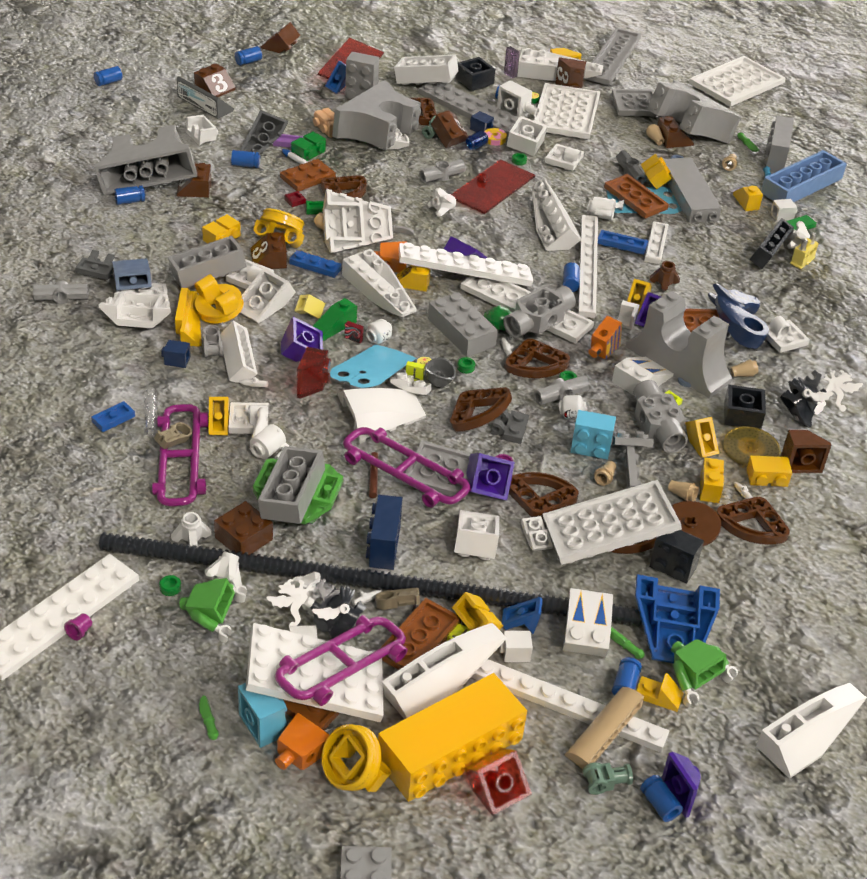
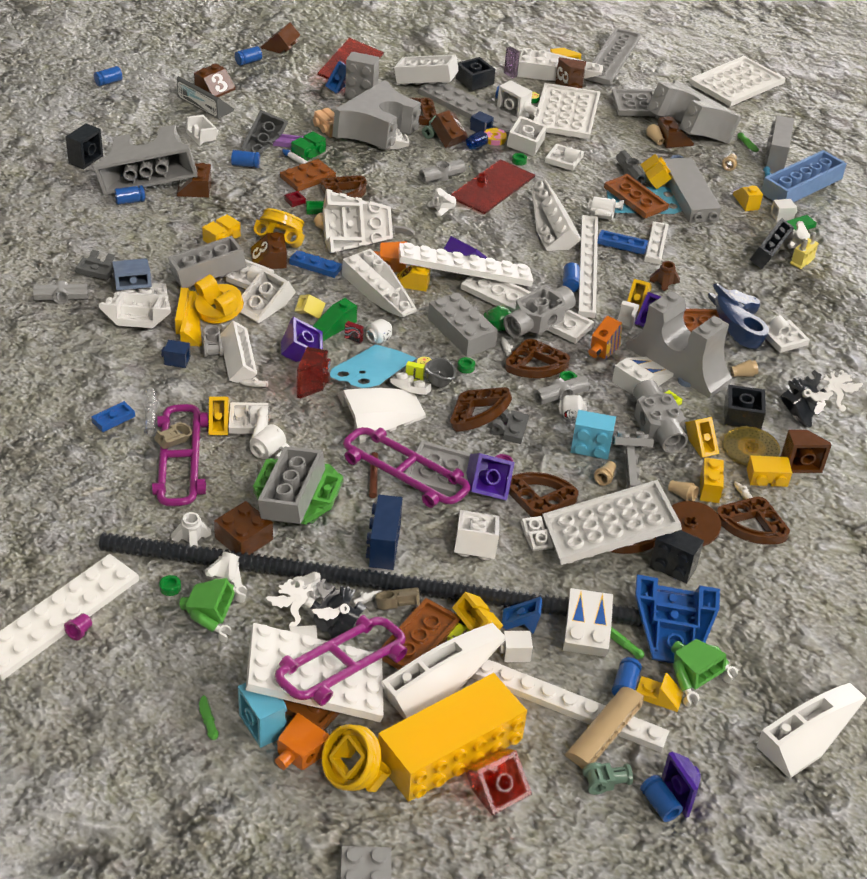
(84, 146): none -> black brick

